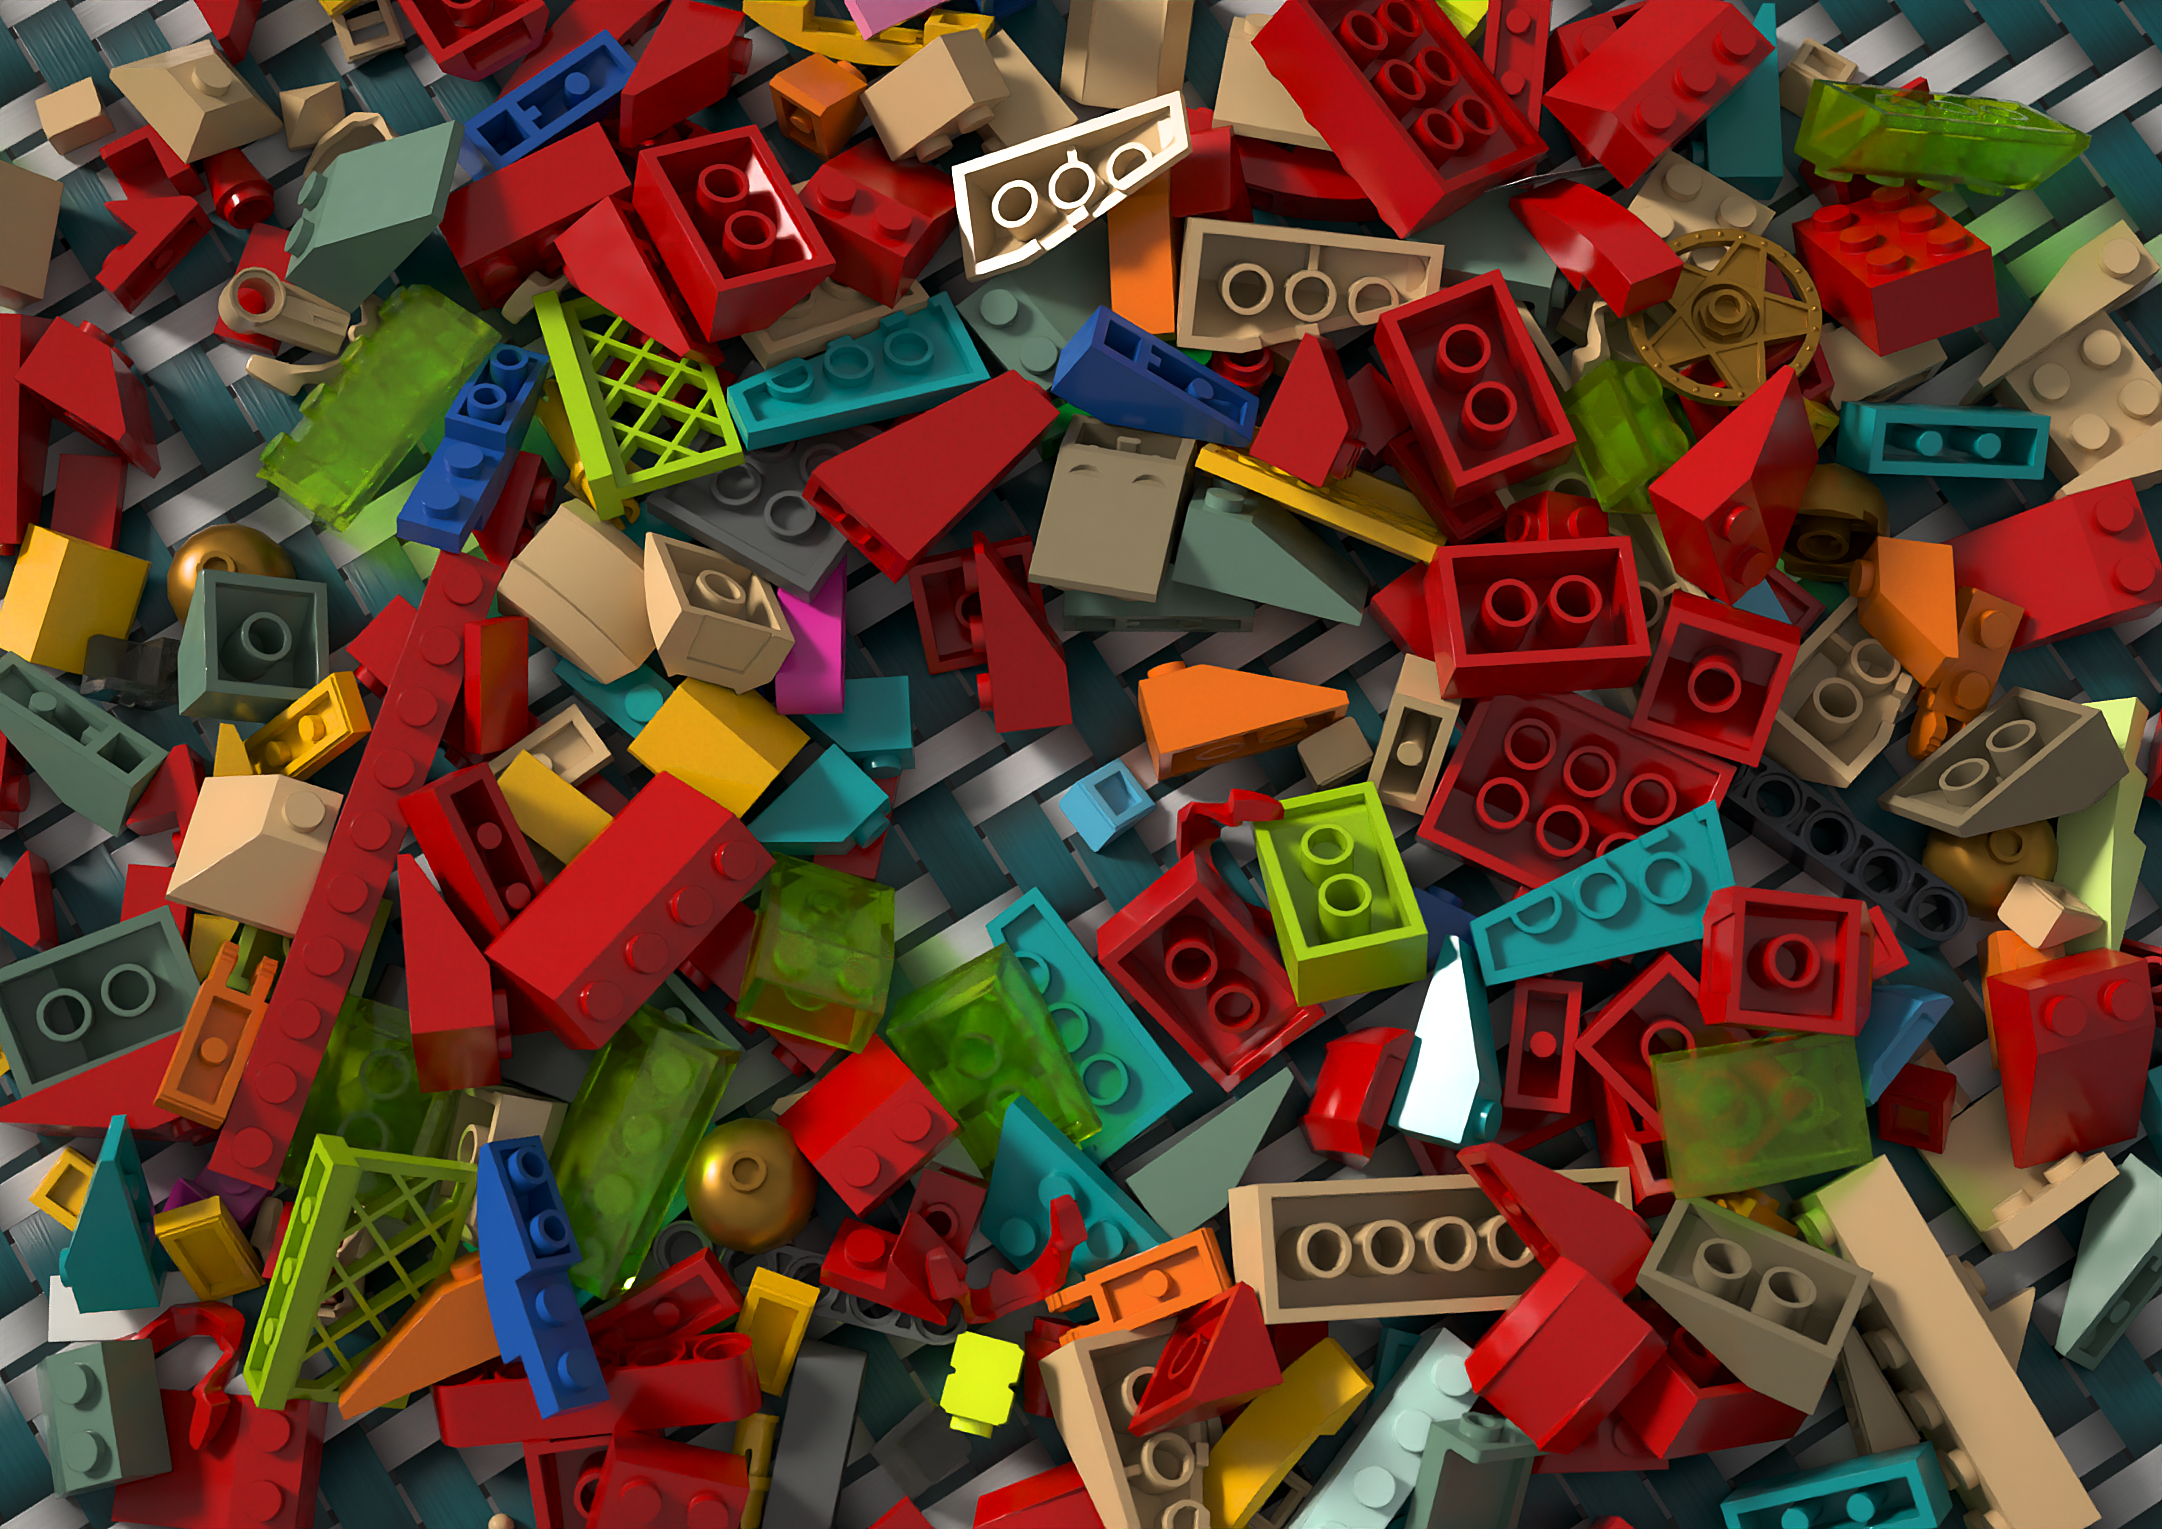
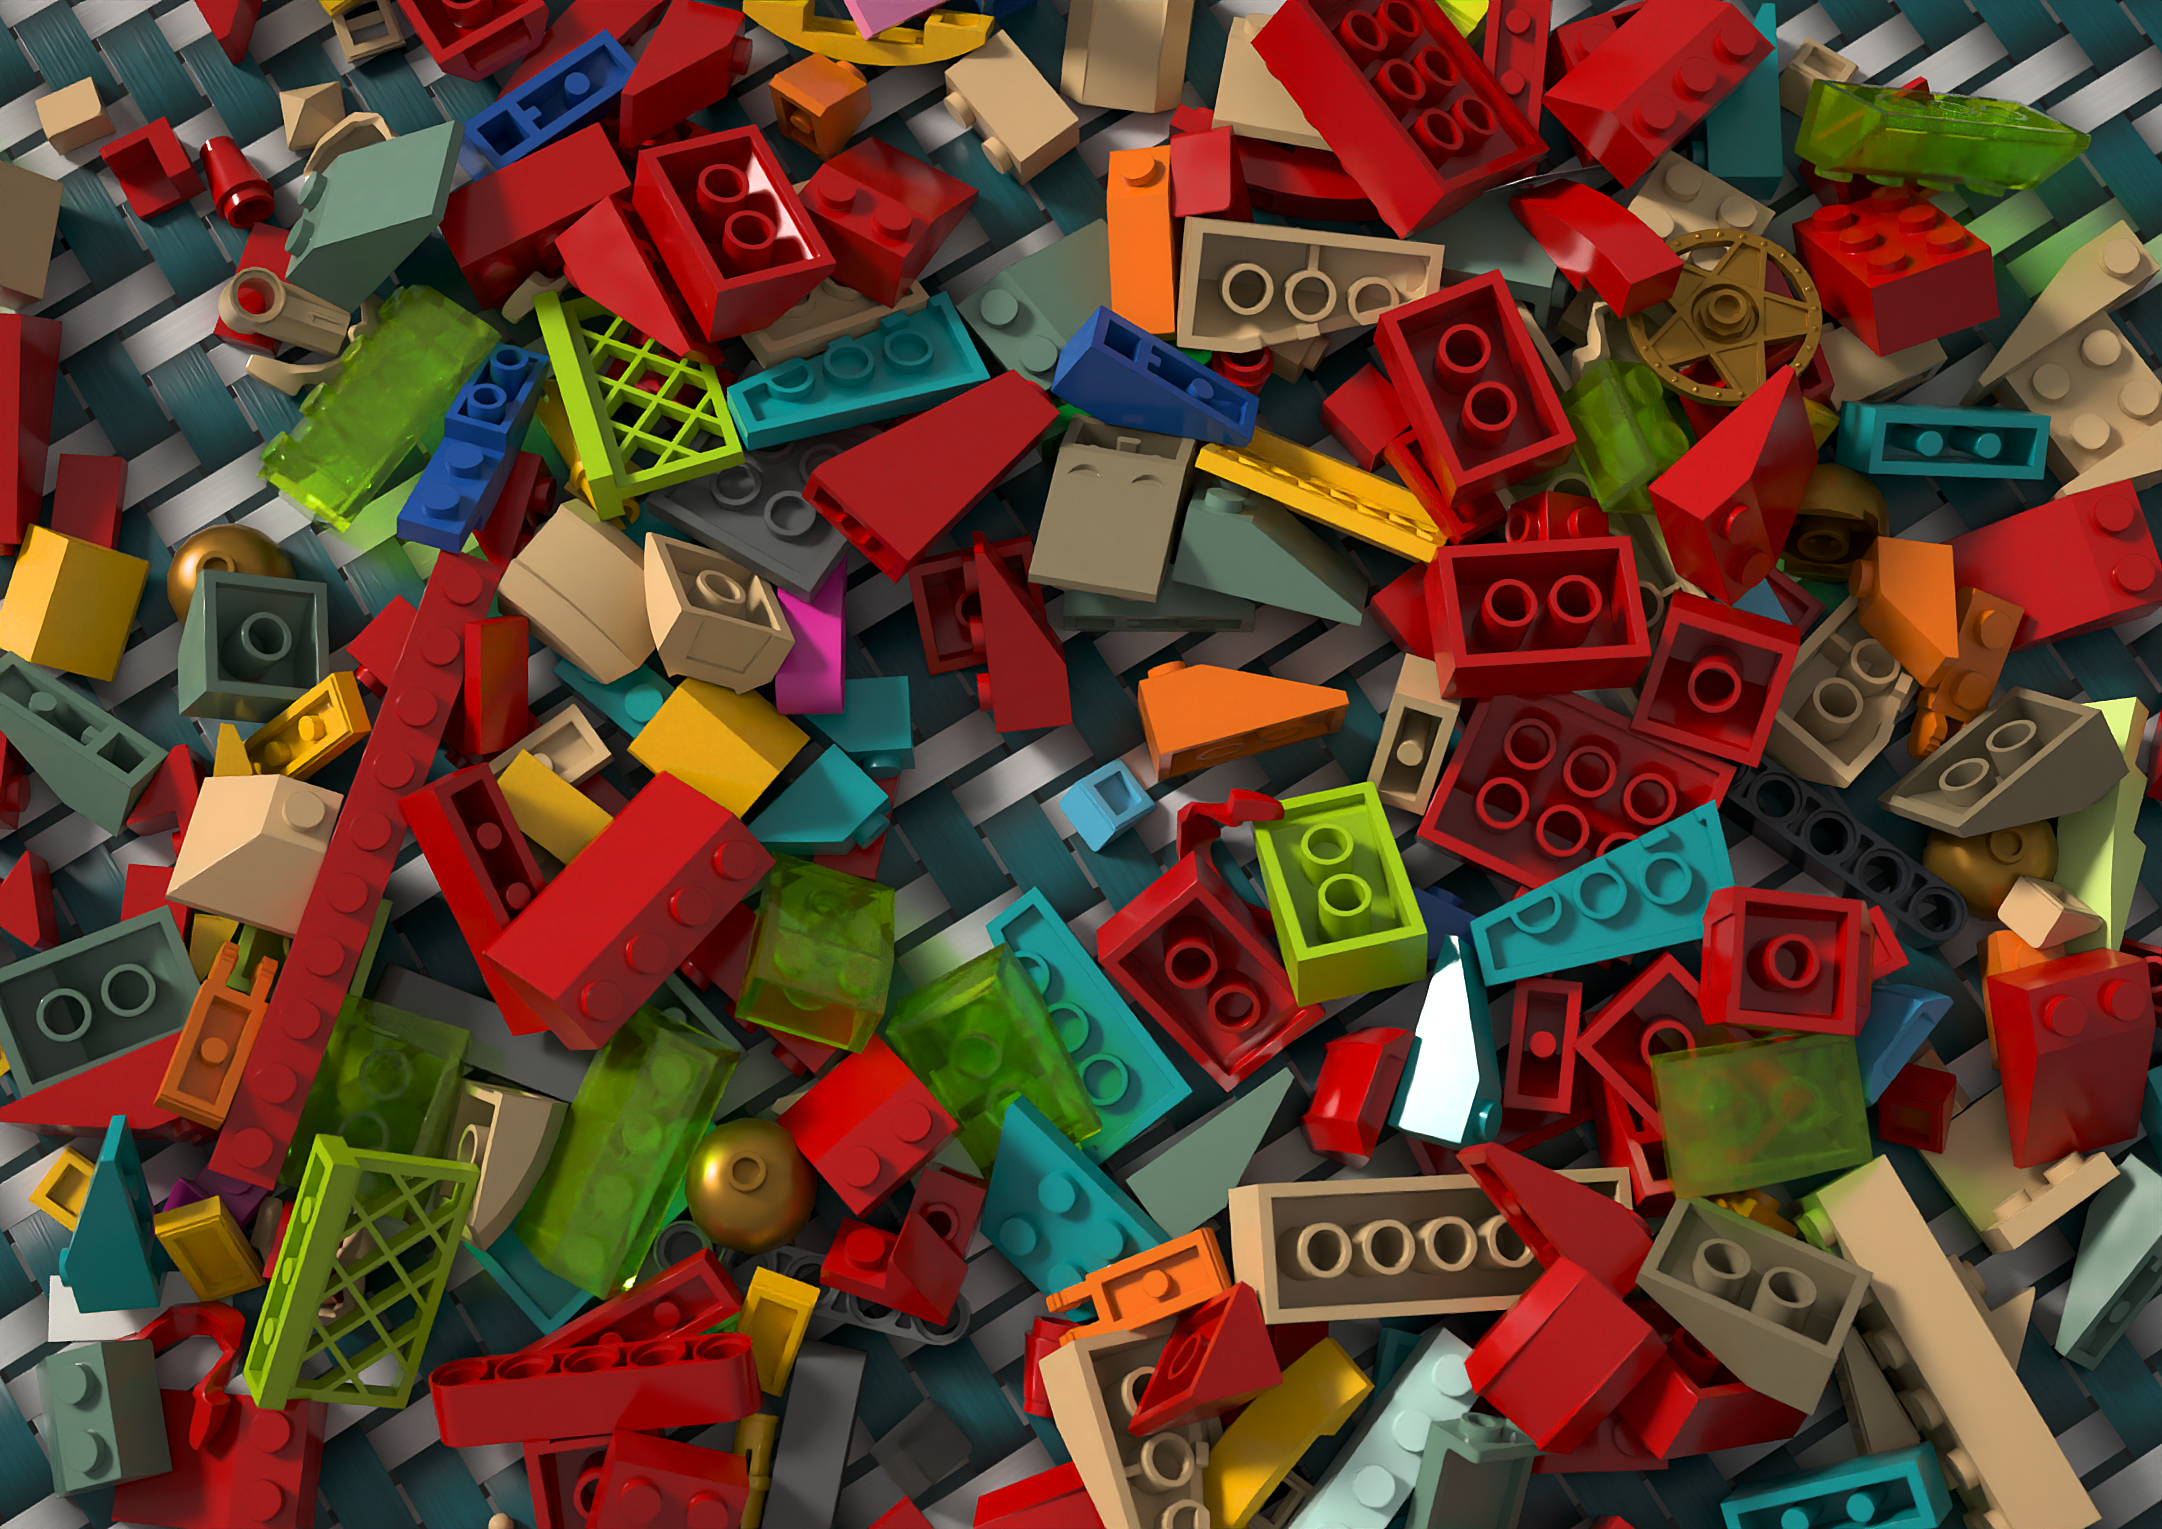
(92, 391): red slope -> none
(131, 672): clear smoke panel -> none
(162, 236): red slope -> none
(196, 101): tan slope -> none
(431, 1341): orange slope -> none
(454, 1014): red slope -> none
(524, 1266): blue slope -> none
(935, 96): tan brick -> none
(981, 1387): neon yellow brick -> none
(1012, 1291): red helmet -> none
(1050, 187): tan wedge -> none
(1312, 418): red slope -> none
(1334, 754): tan slope -> none

